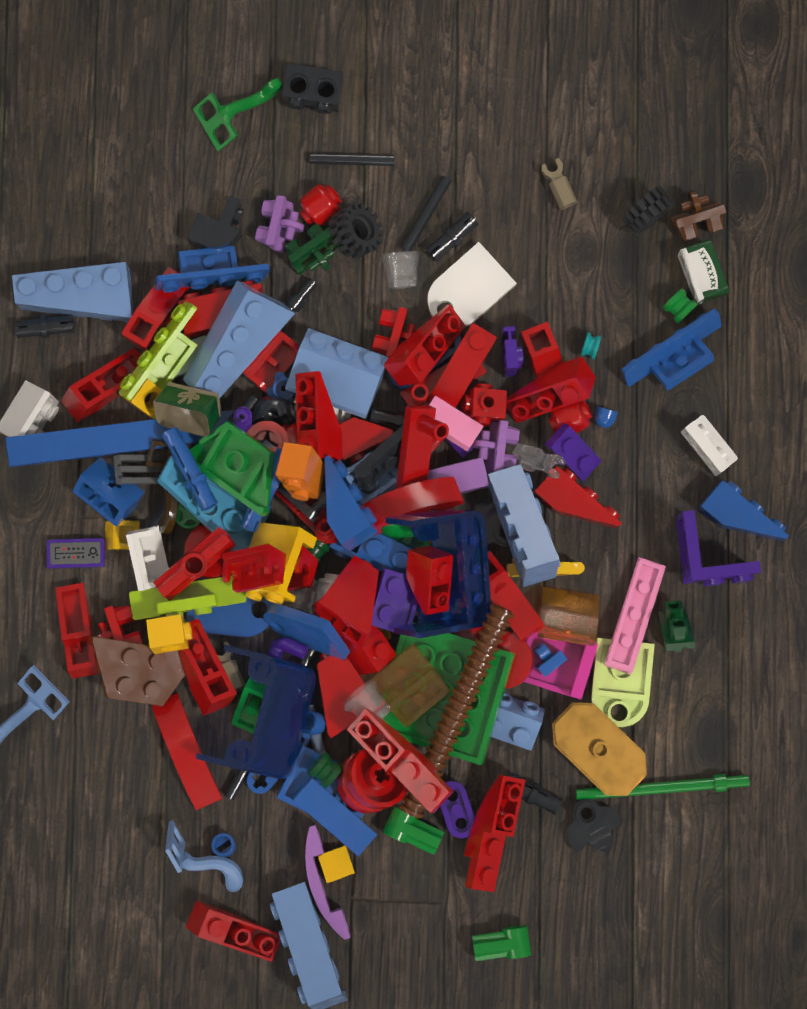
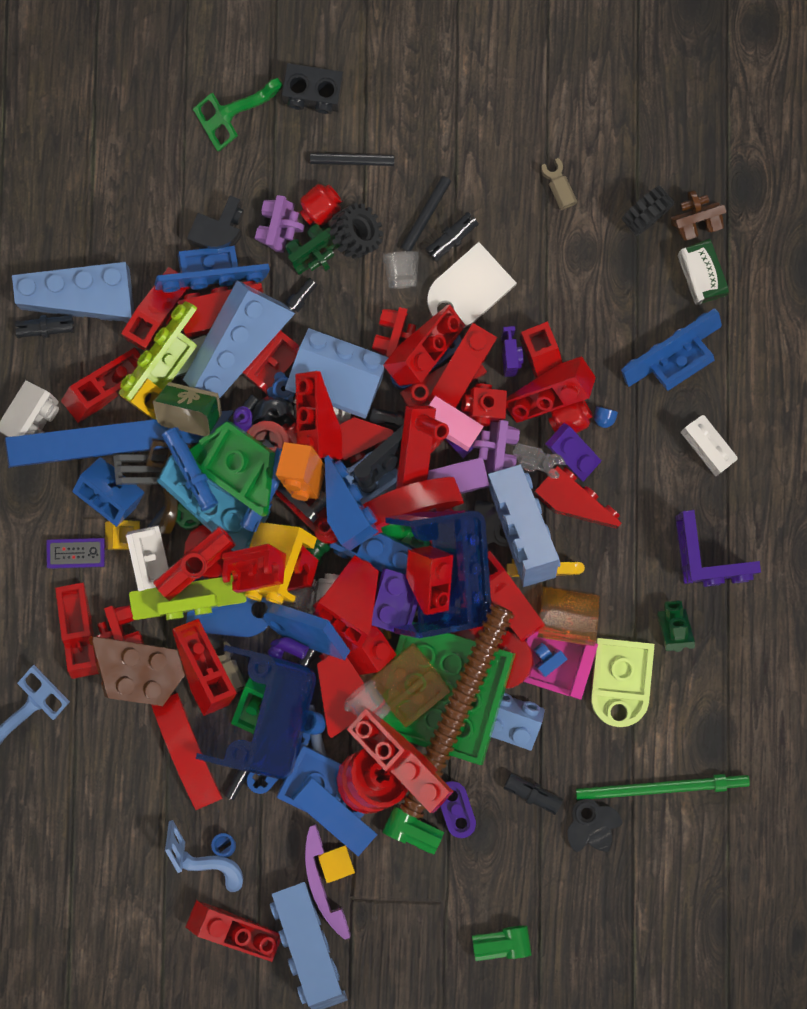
(168, 634): yellow brick -> none
(325, 769): dark green wheel -> none
(488, 833): red slope -> none
(591, 345): teal bush -> none
(599, 749): pearl gold shield -> none
(634, 616): bright pink tile -> none
(680, 305): green wheel -> none
(733, 512): blue slope -> none

